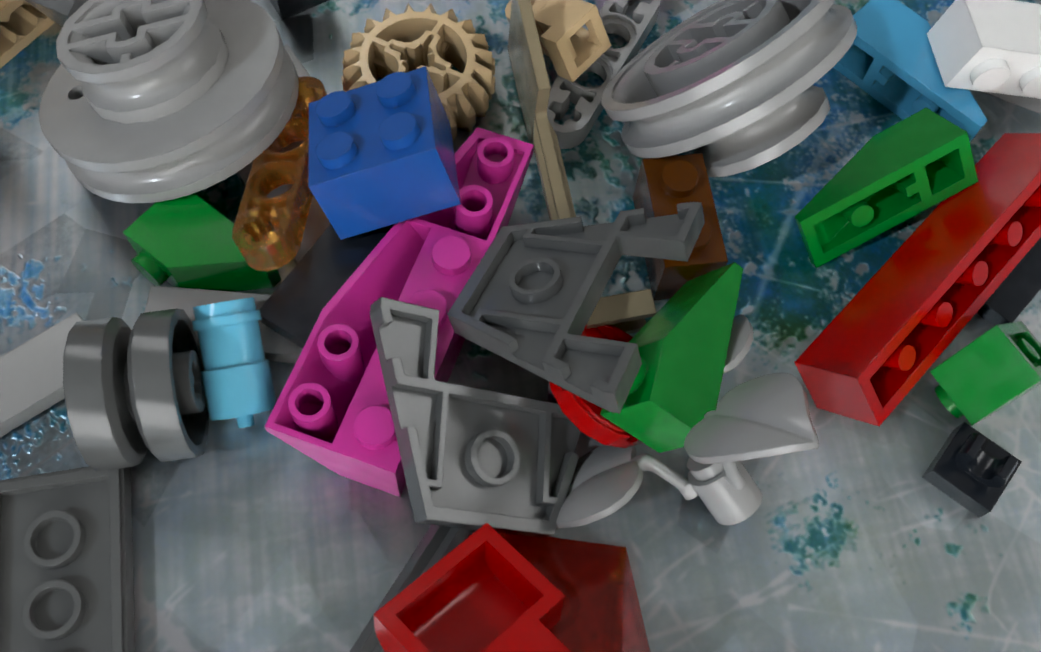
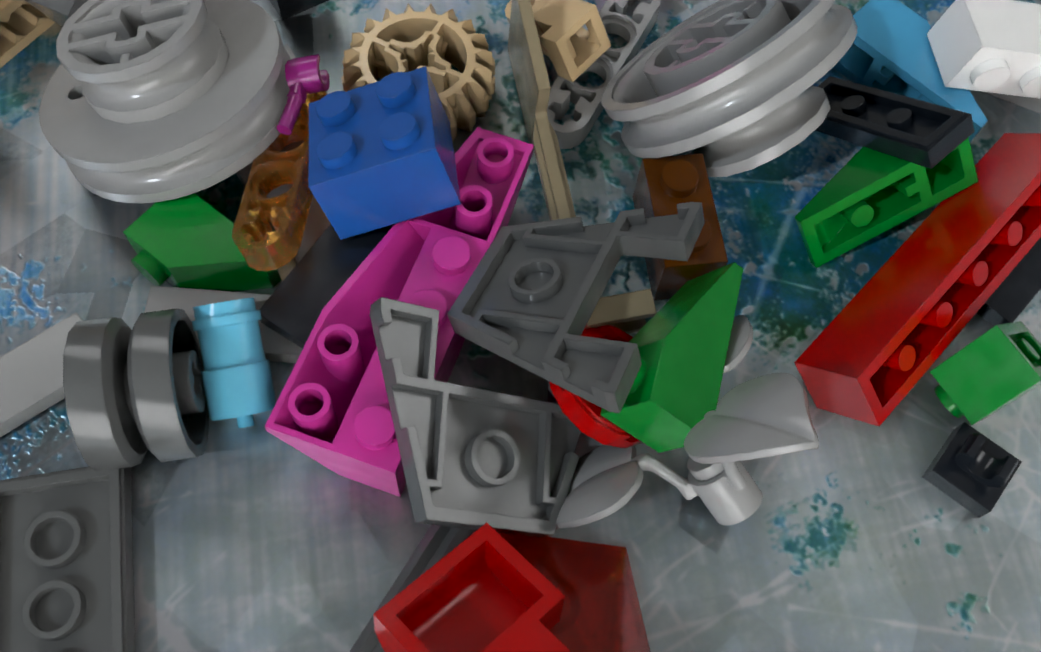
(302, 79): none -> magenta hand
(893, 122): none -> black tile

